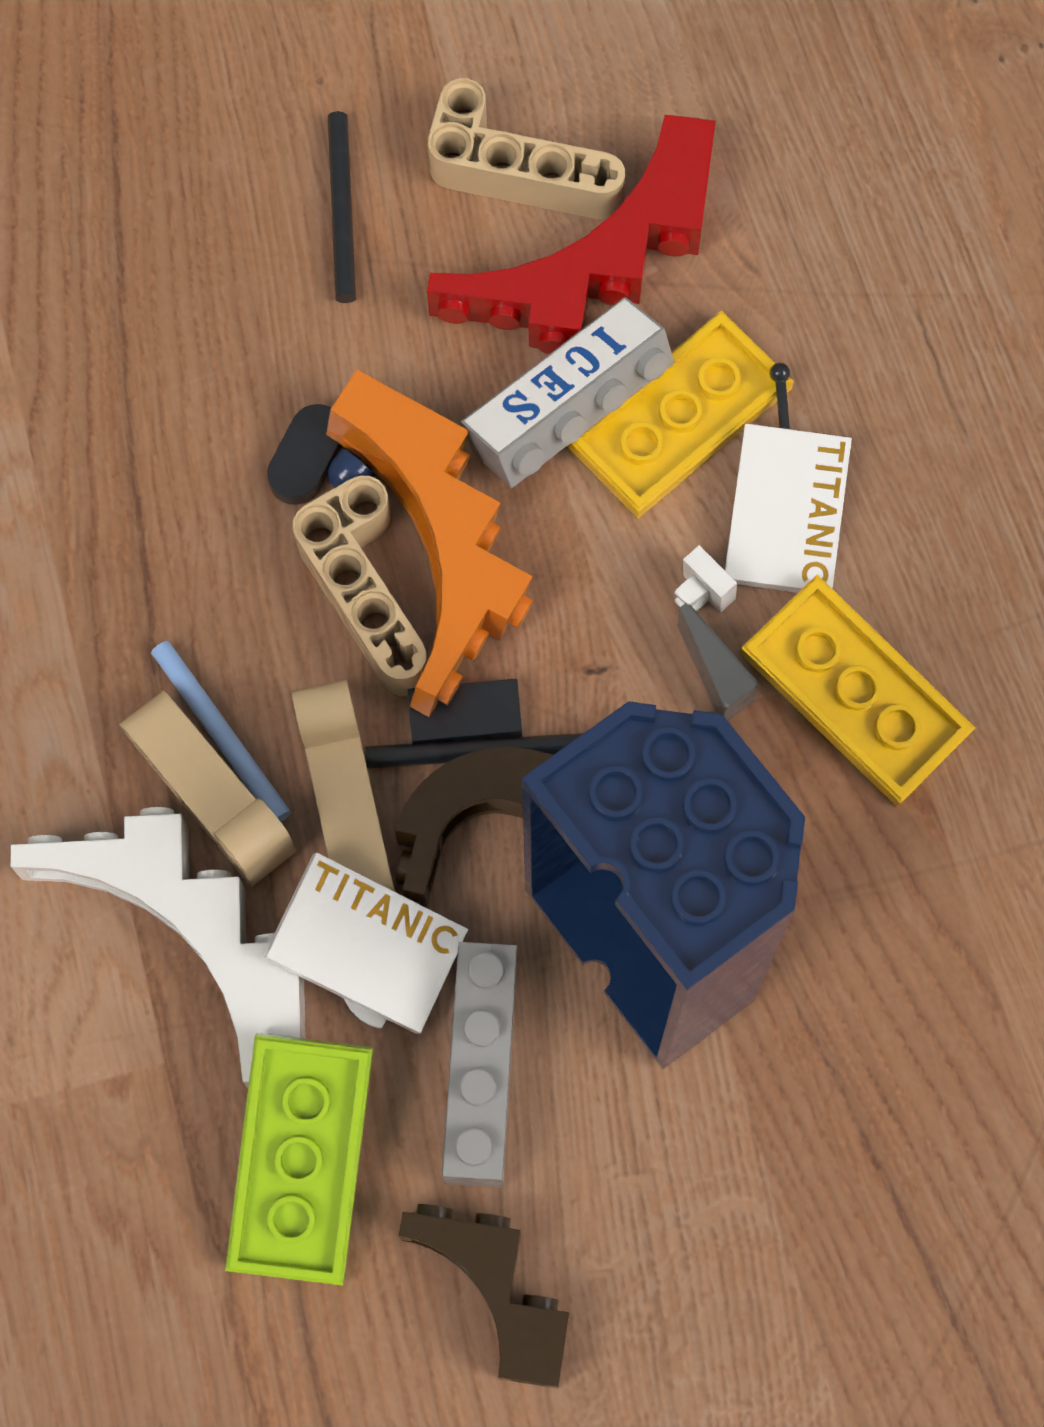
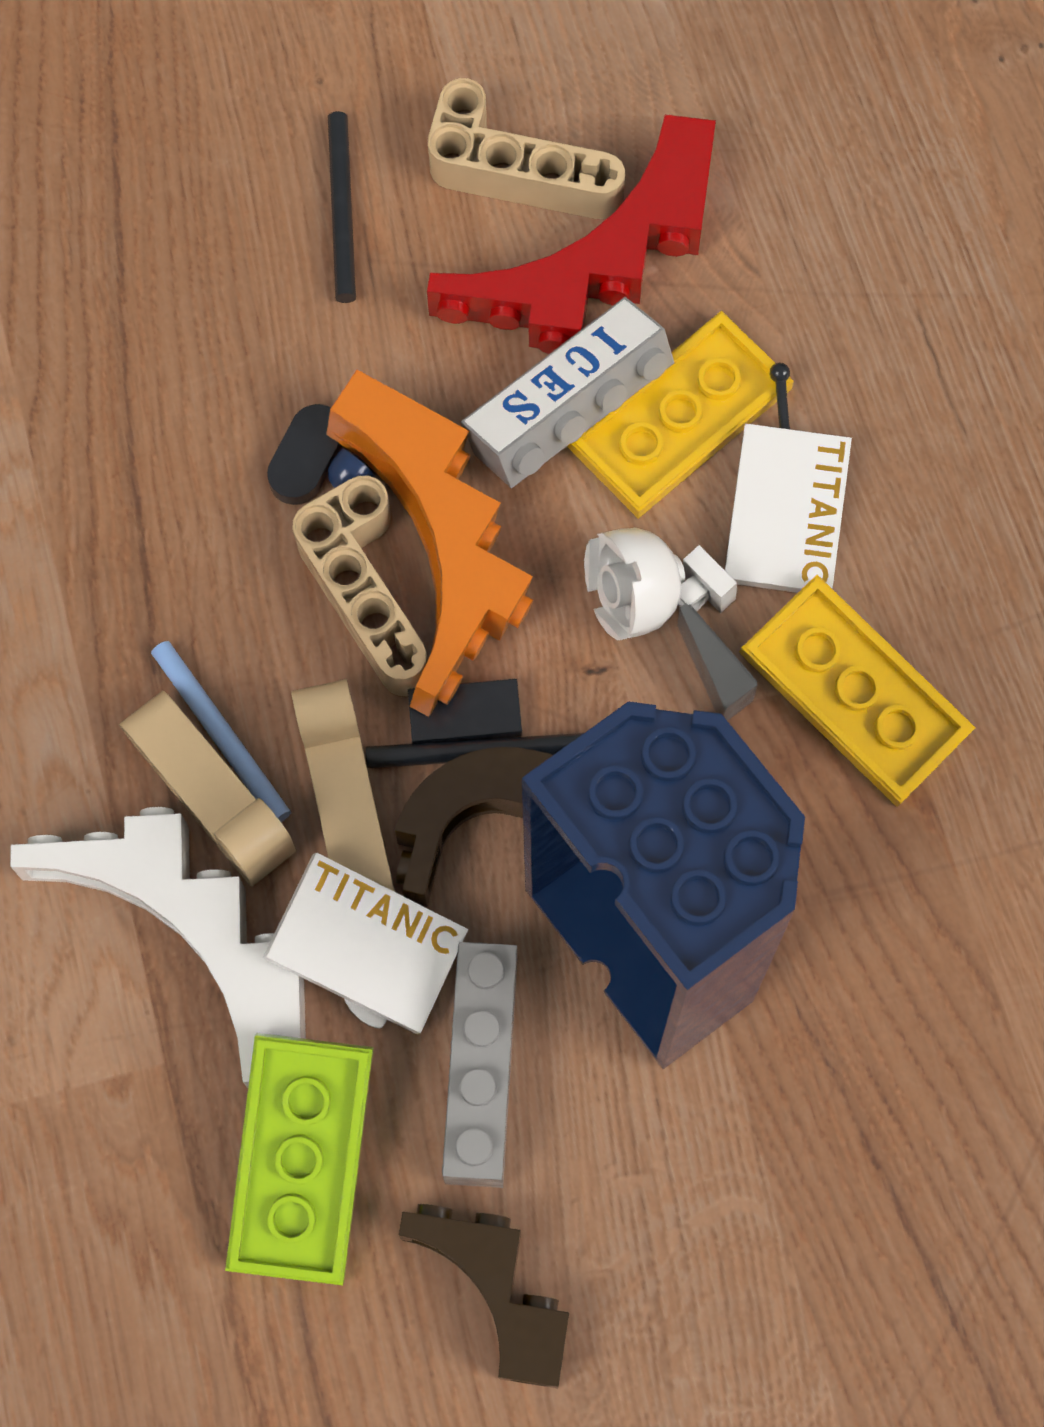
(634, 580): none -> white cylinder

